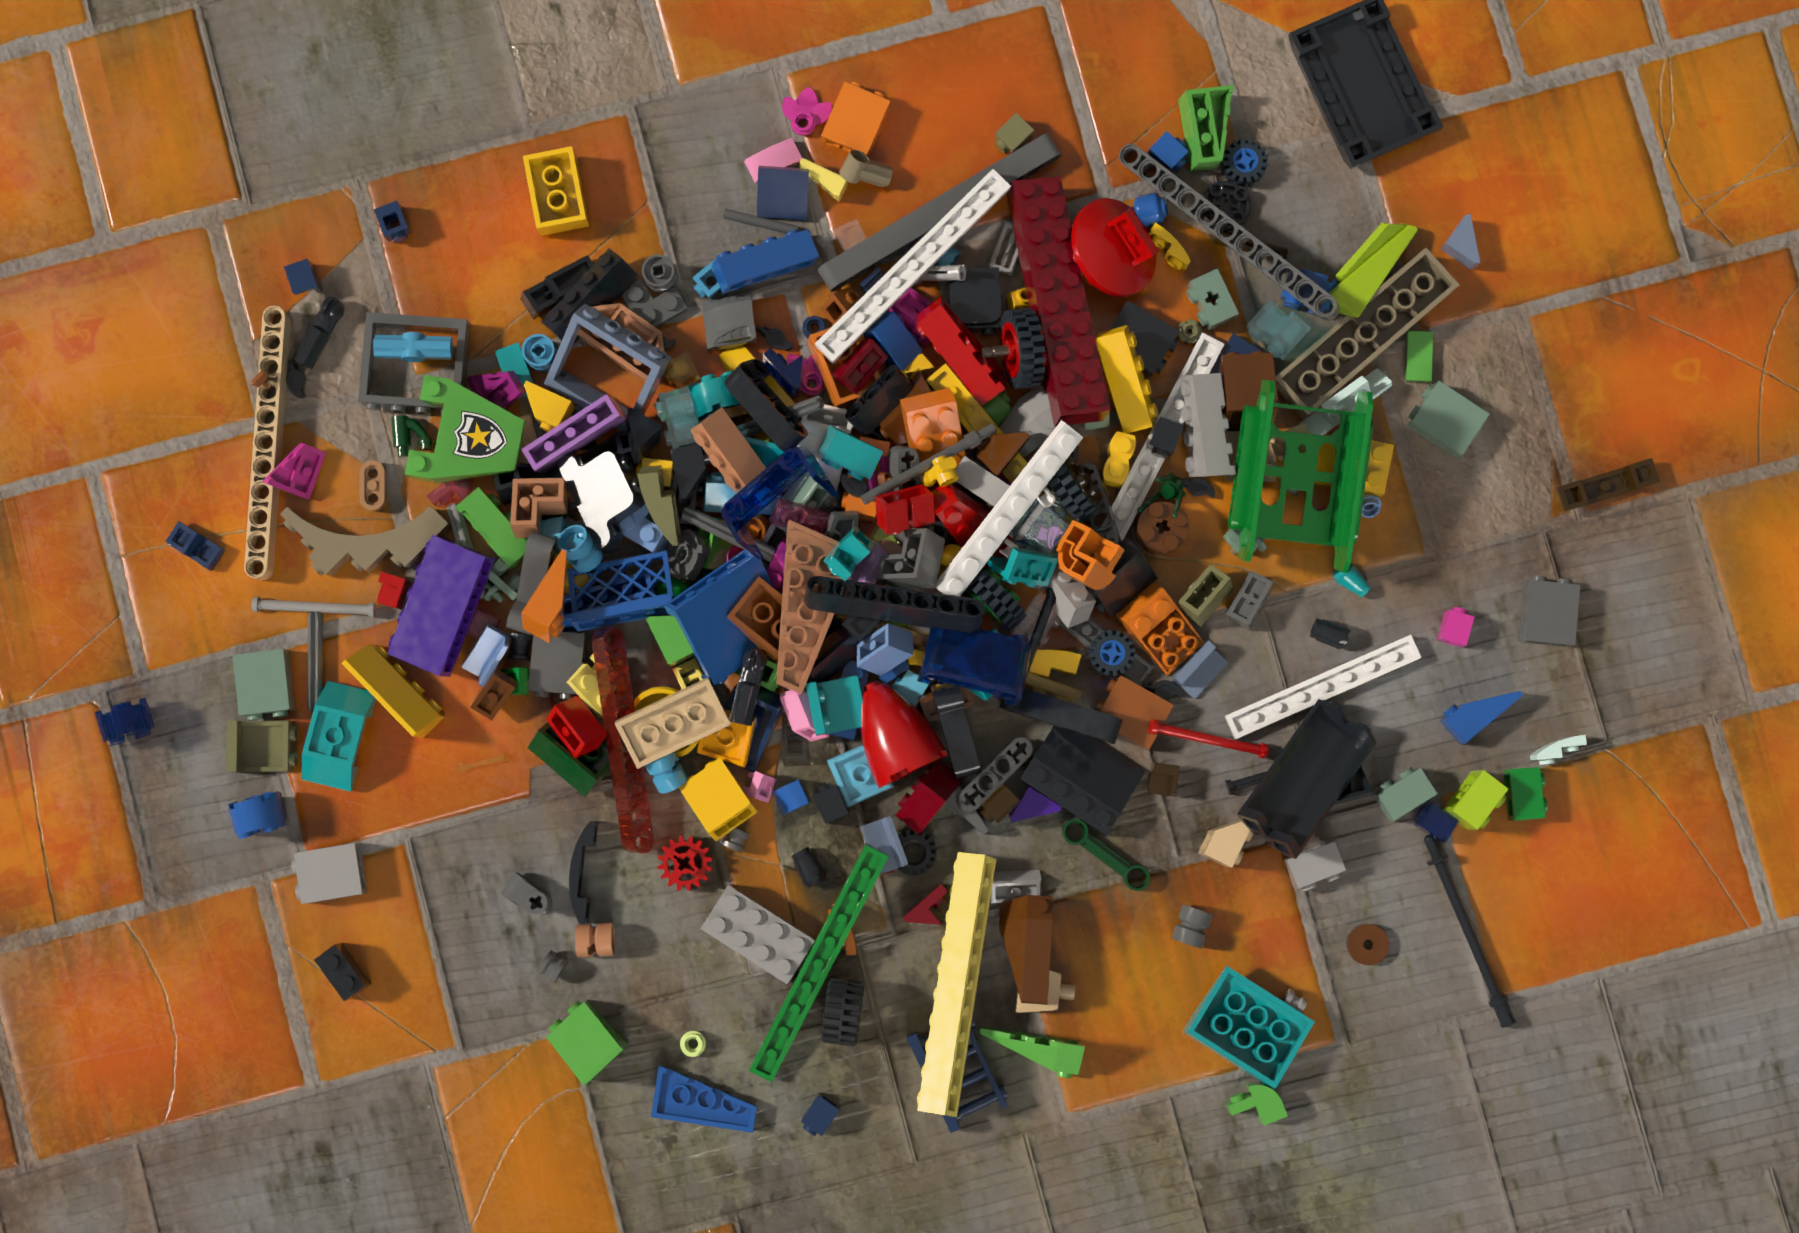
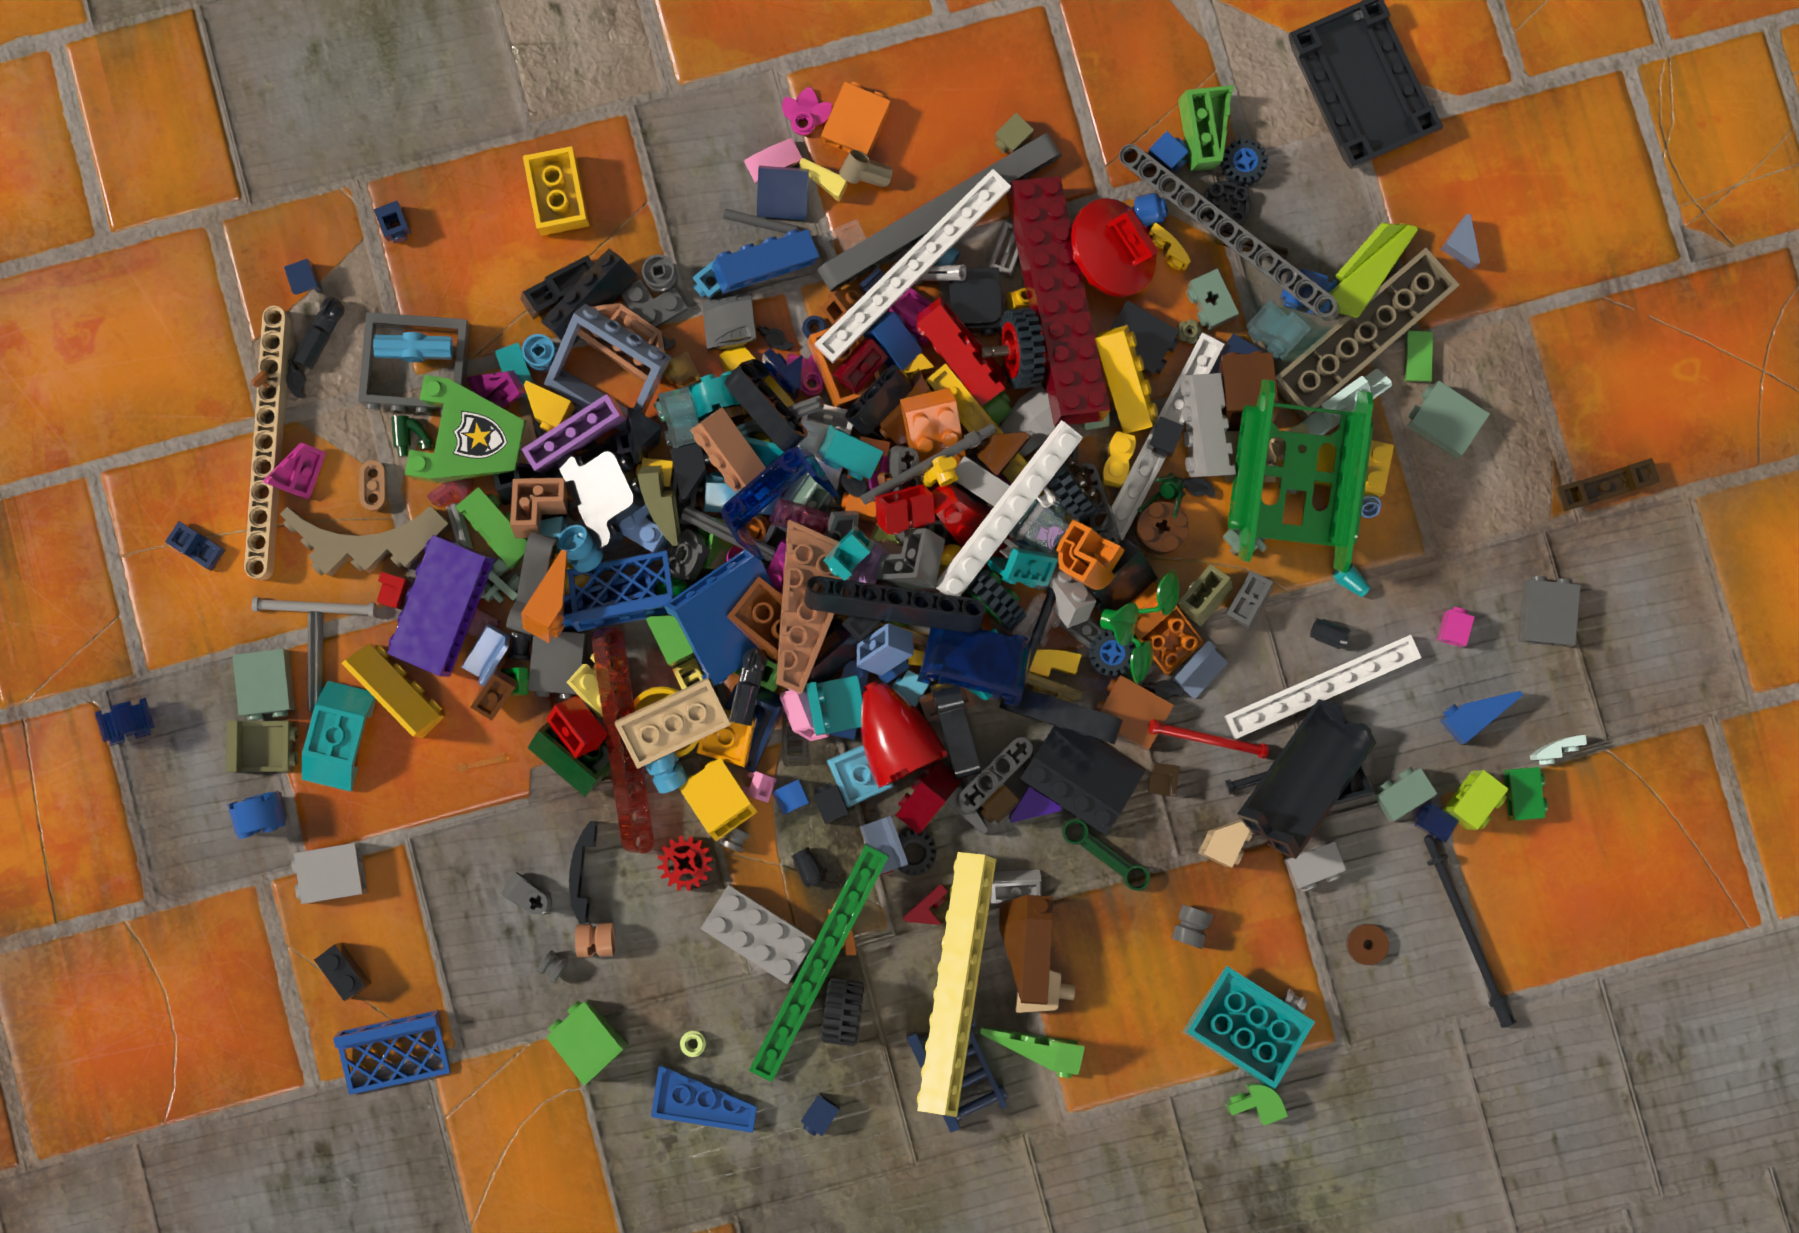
(381, 1033): none -> blue fence
(1124, 622): none -> green plant

